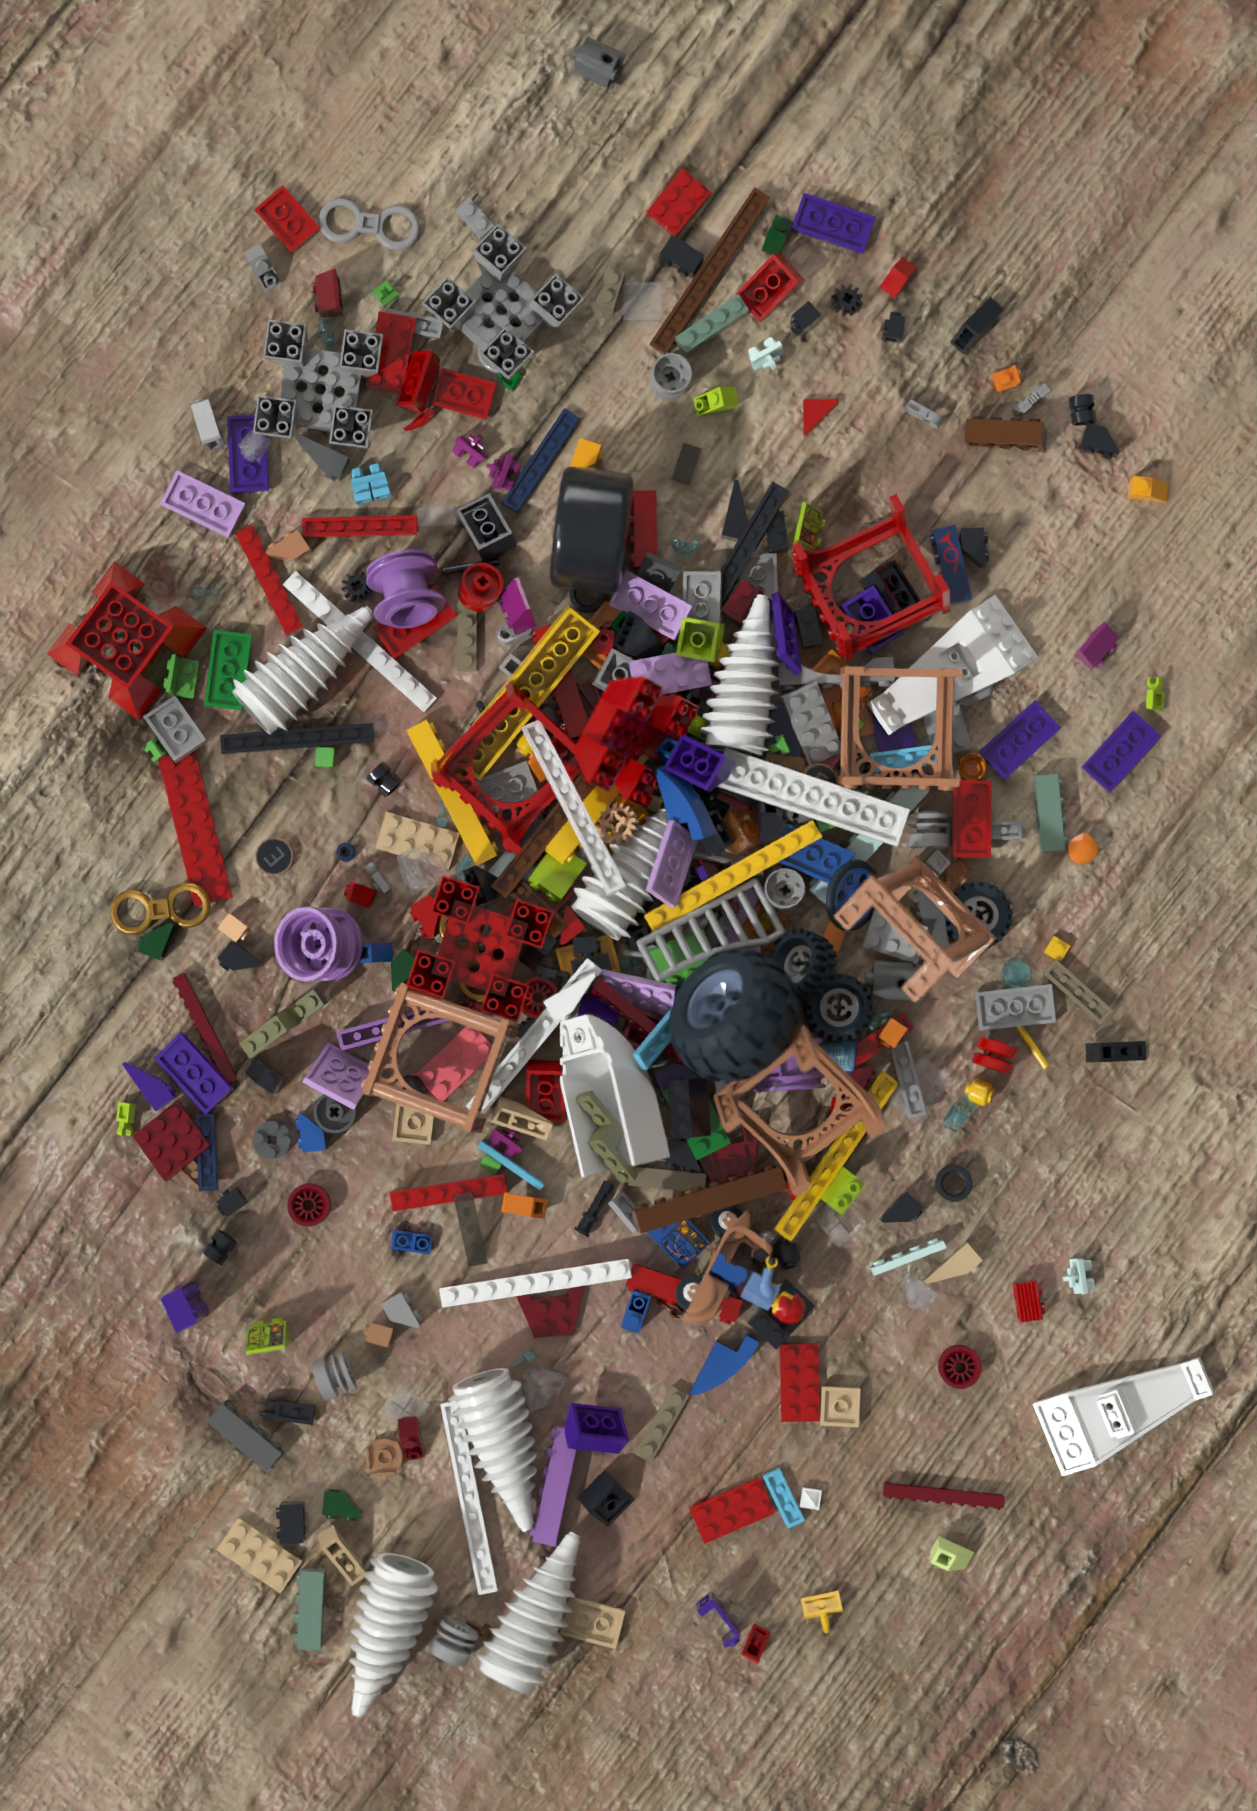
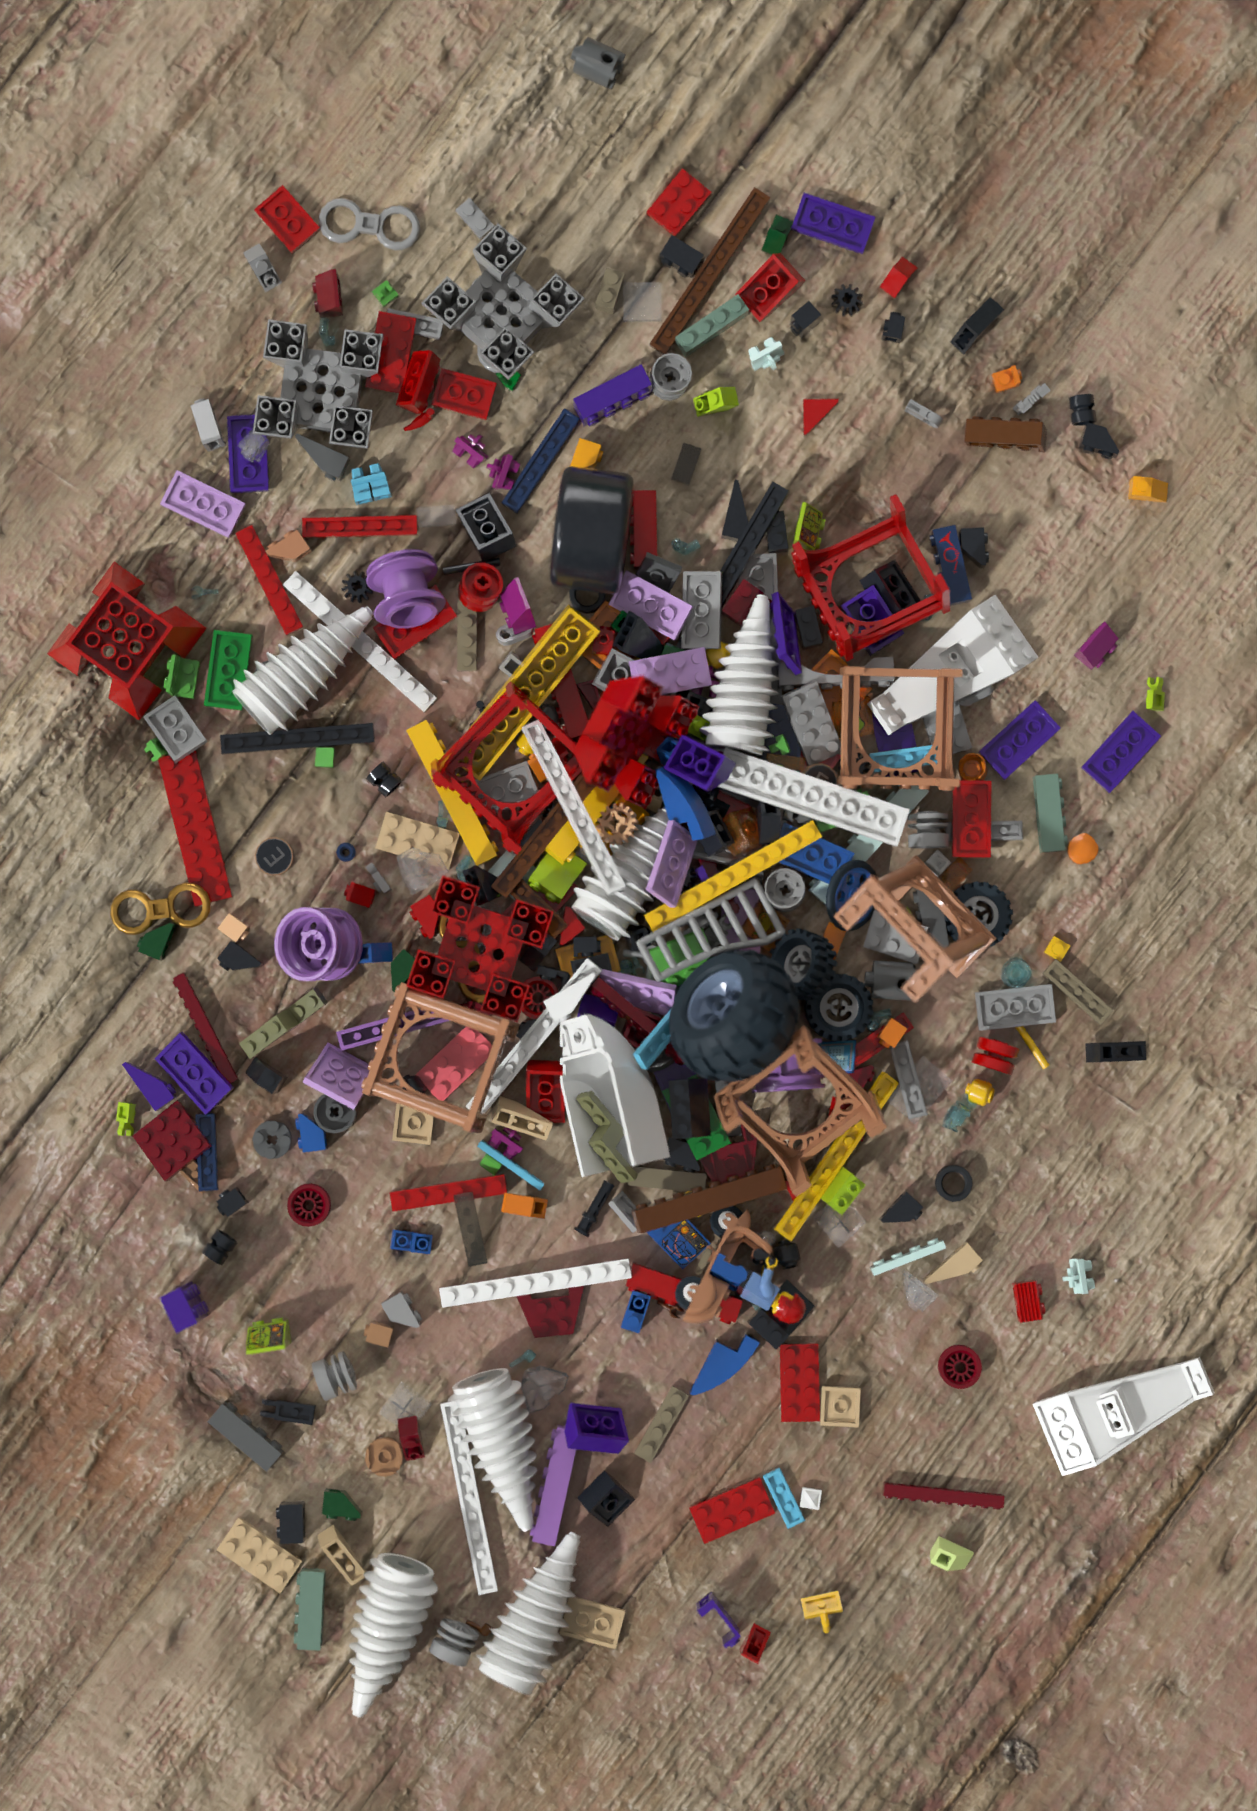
(612, 396): none -> dark purple brick
(700, 639): lime slope -> none

